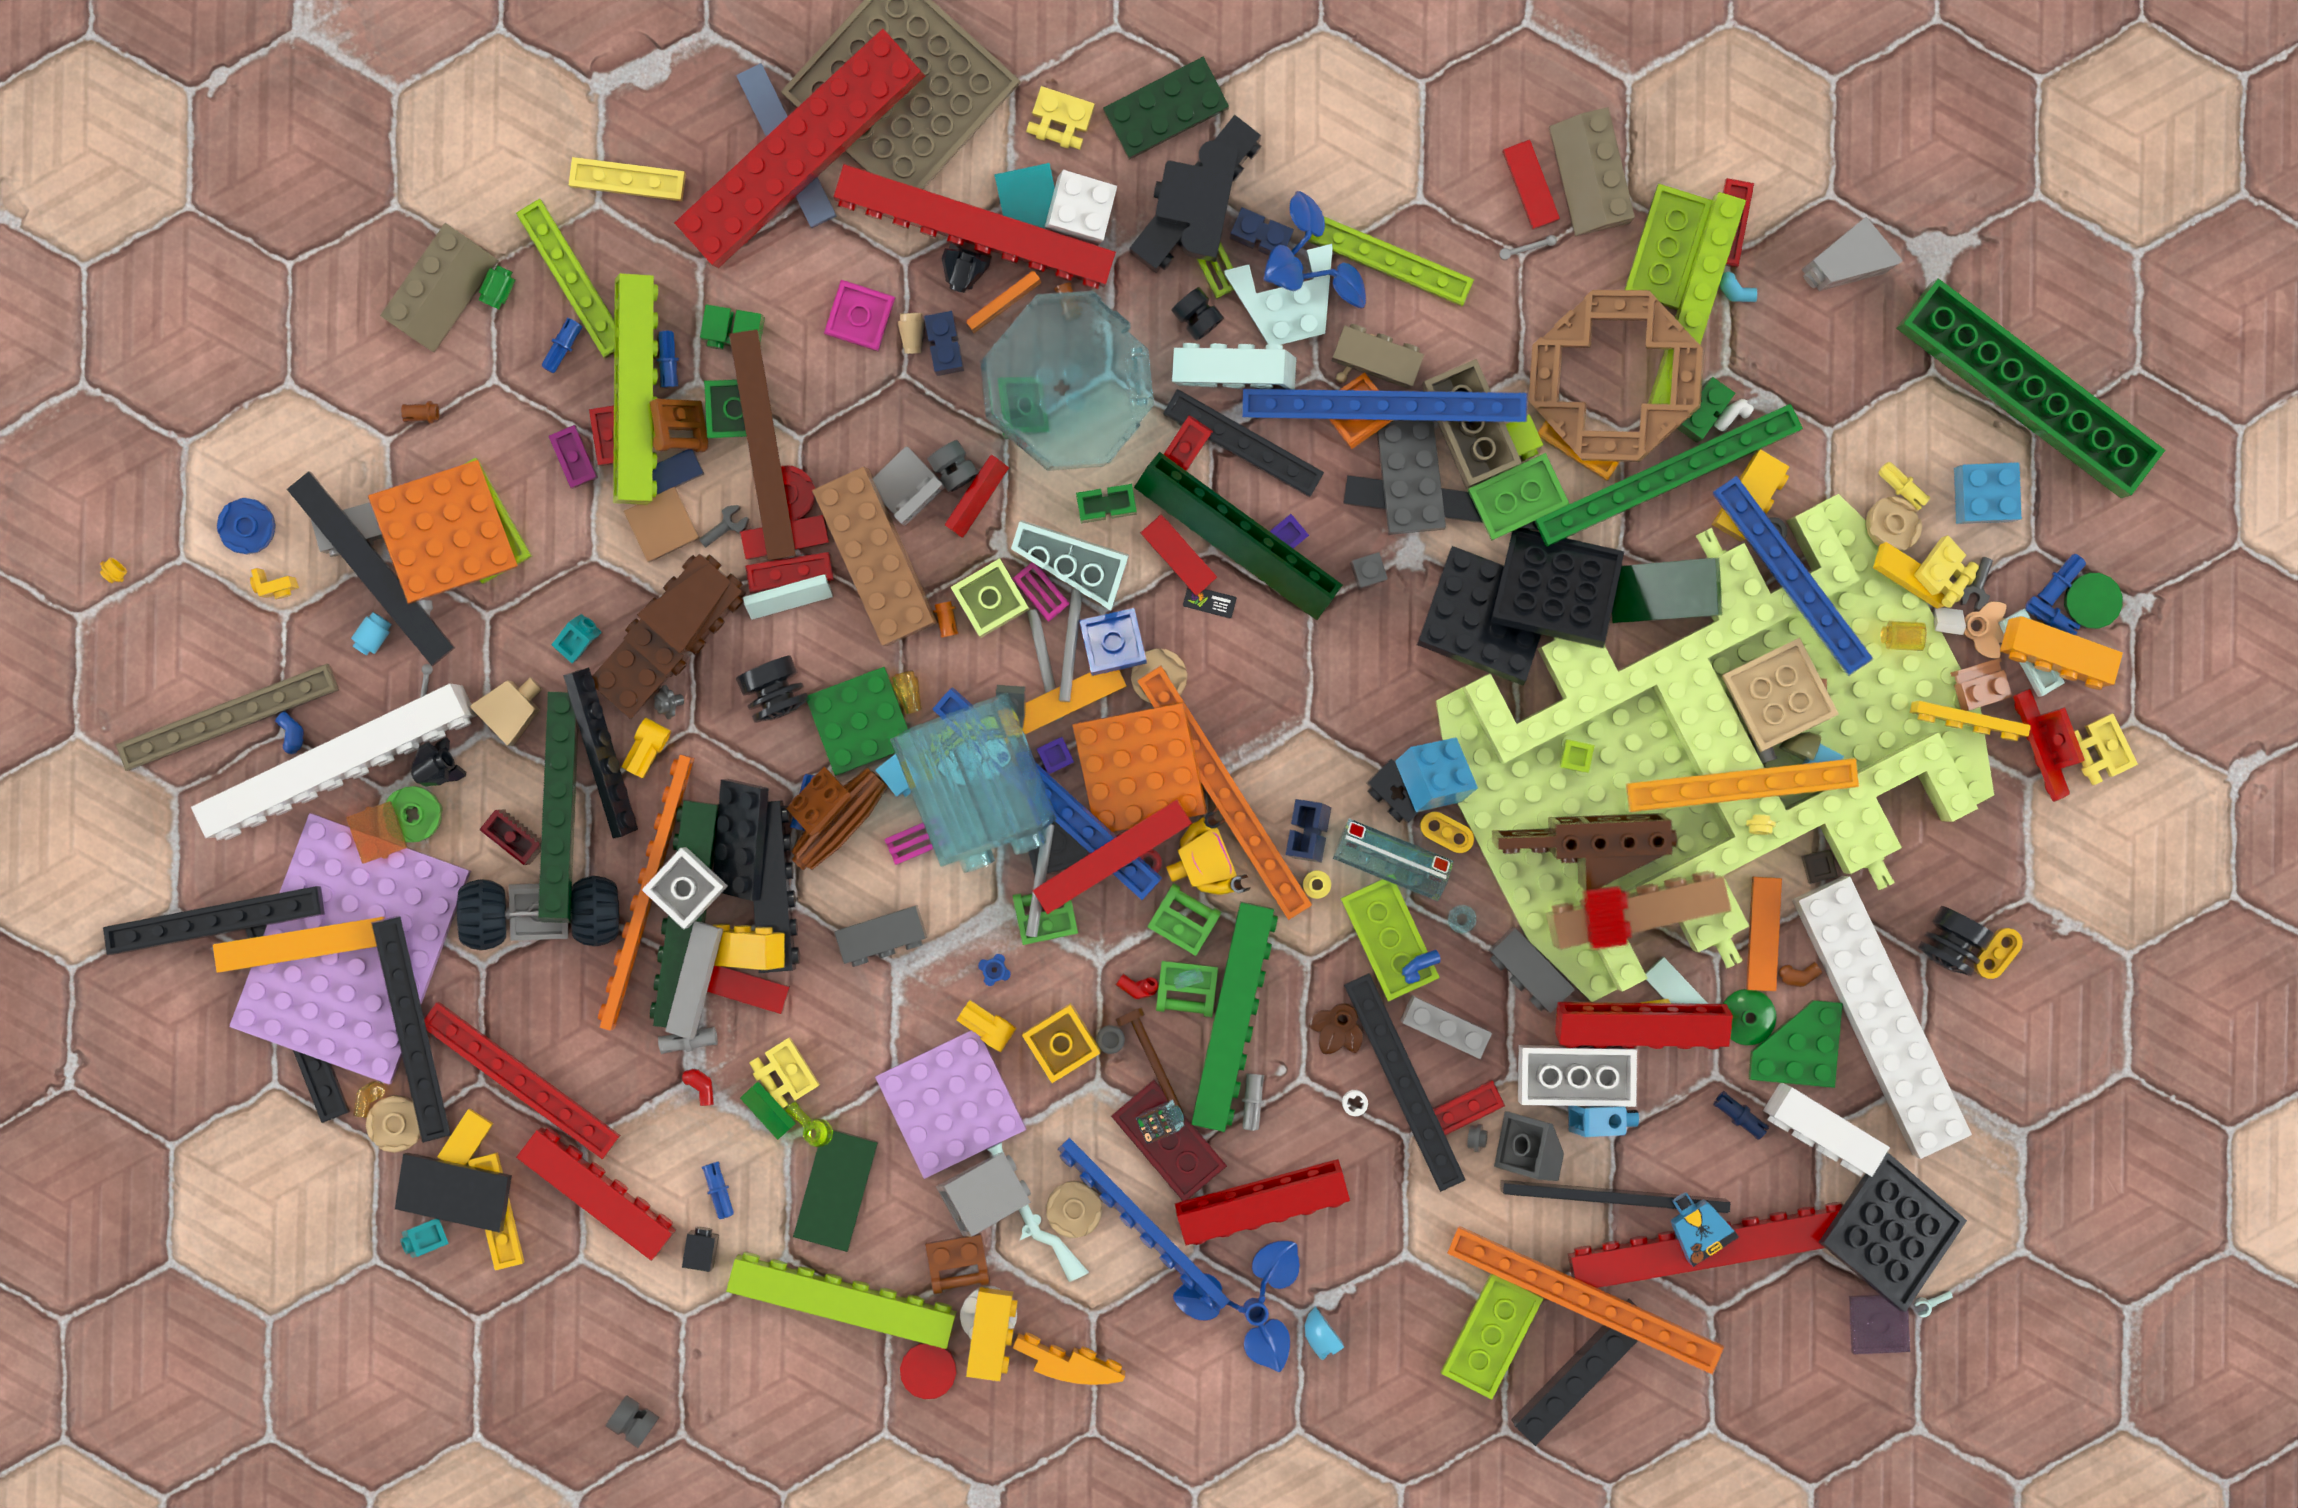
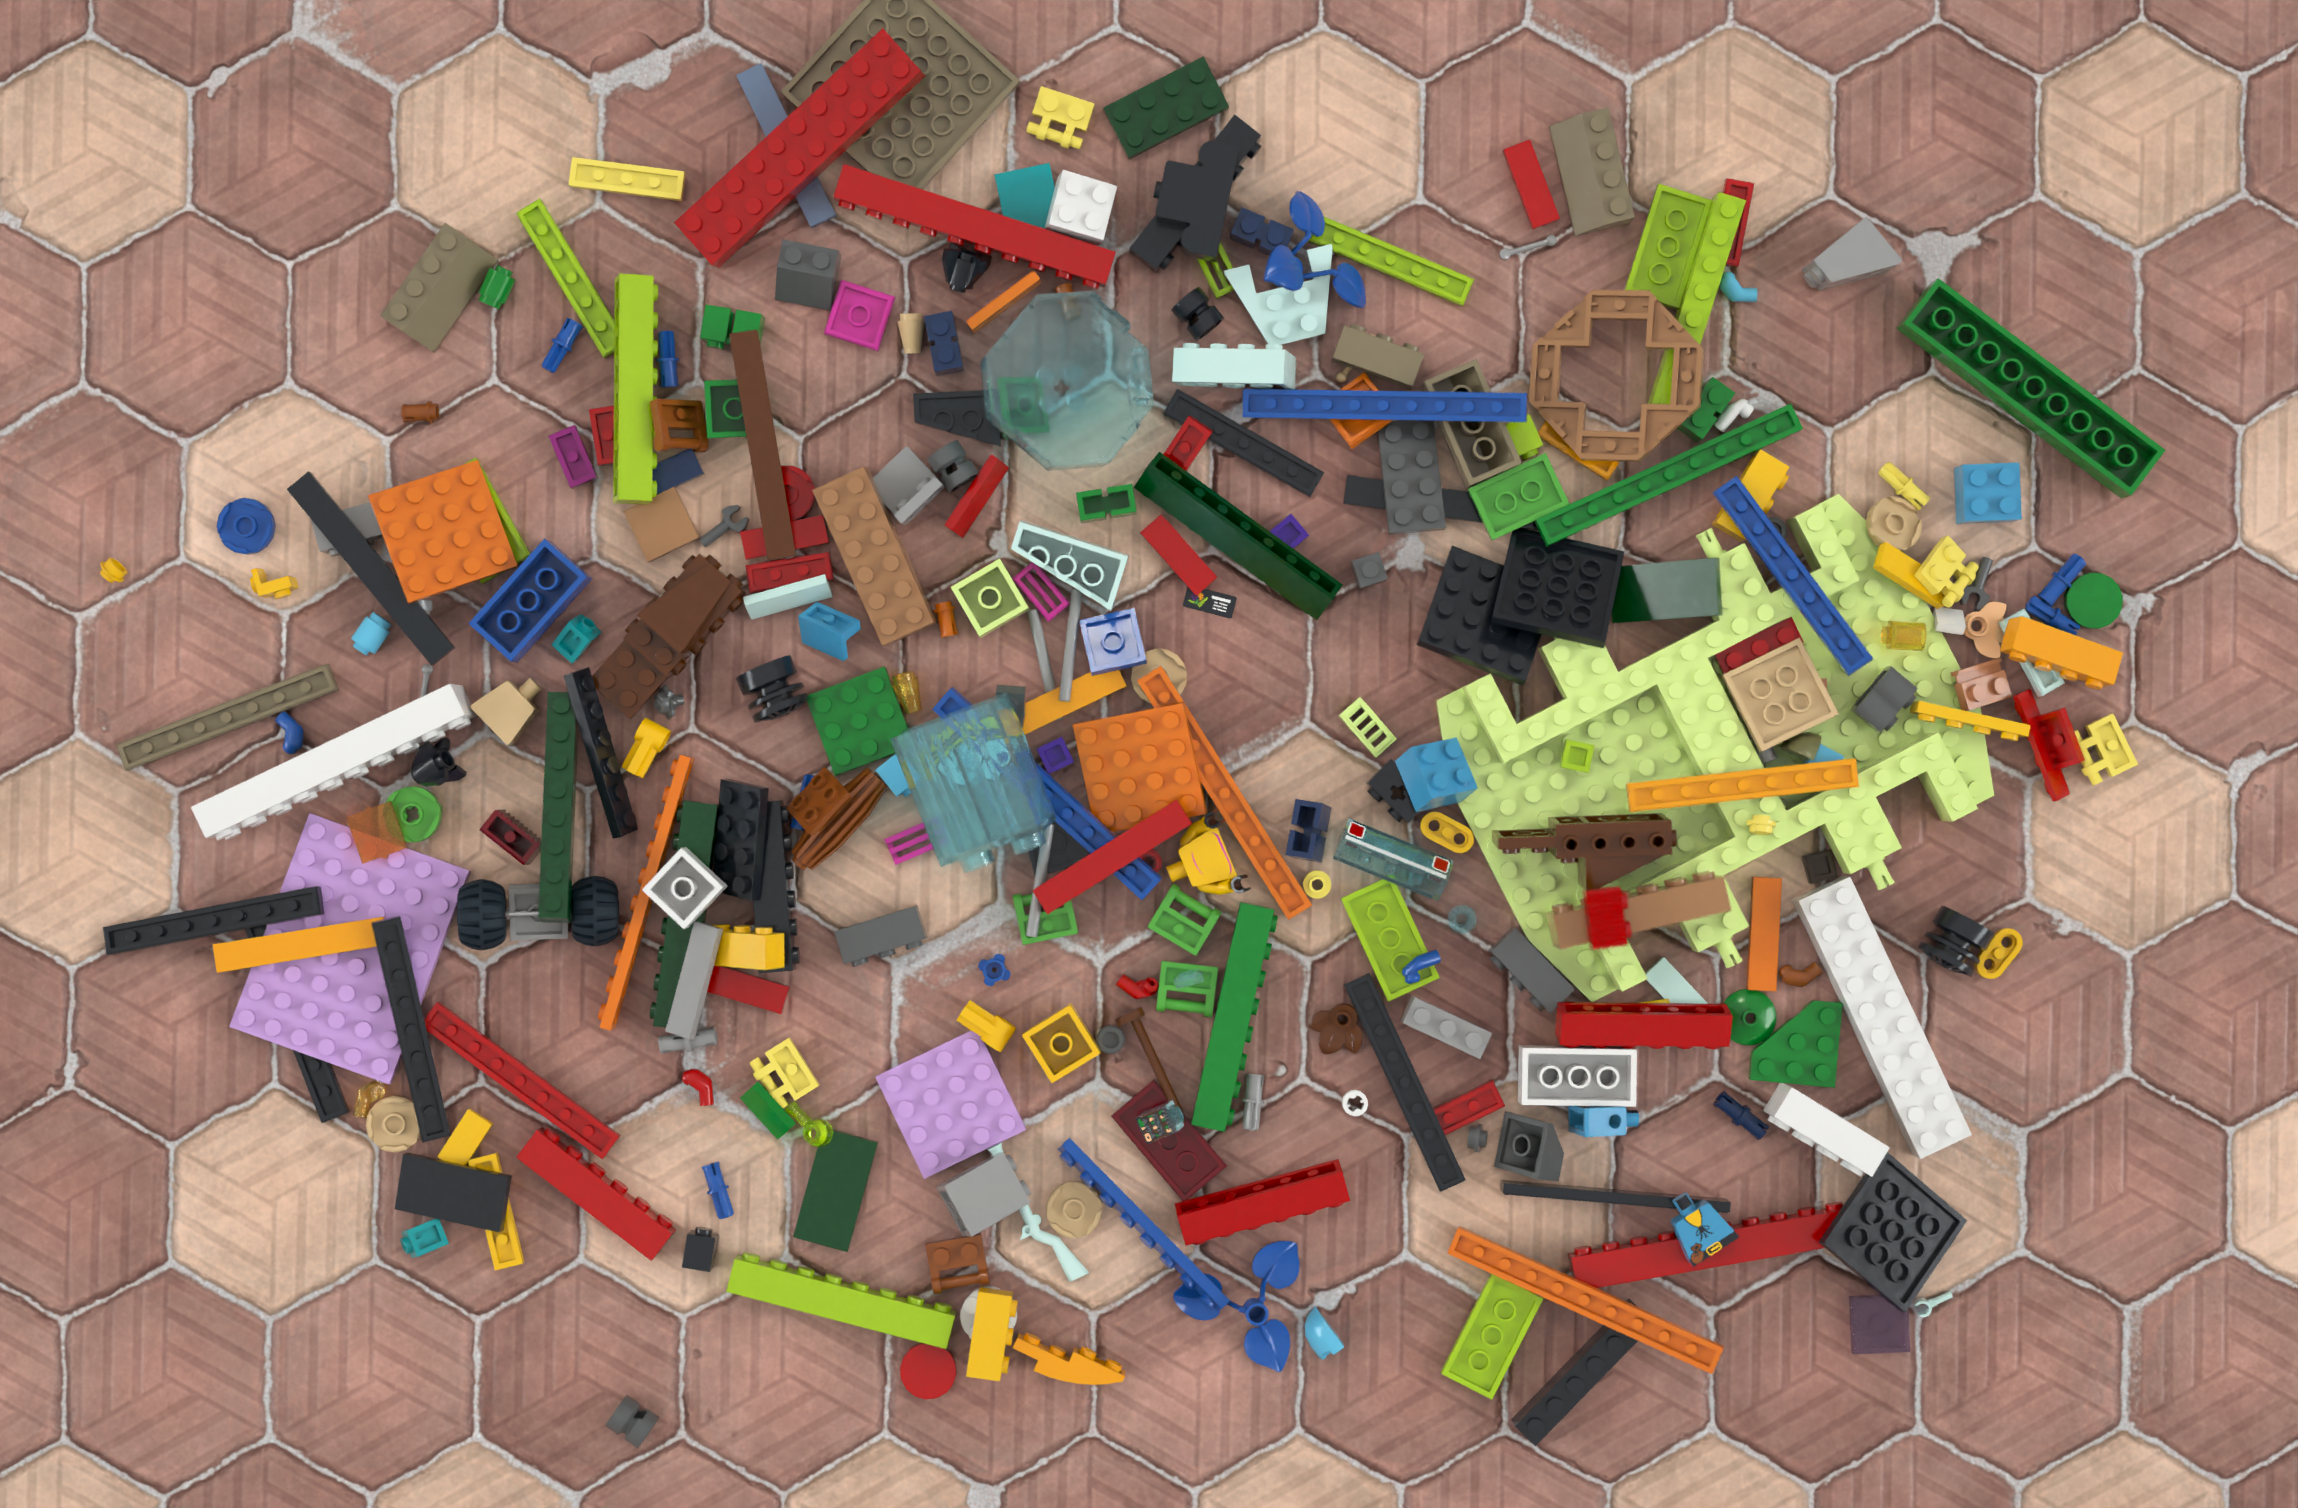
(530, 601): none -> blue brick
(807, 274): none -> dark grey slope
(827, 629): none -> dark azure panel
(956, 413): none -> black wing
(1350, 710): none -> yellowish green slope
(1757, 645): none -> red plate
(1884, 699): none -> dark grey brick

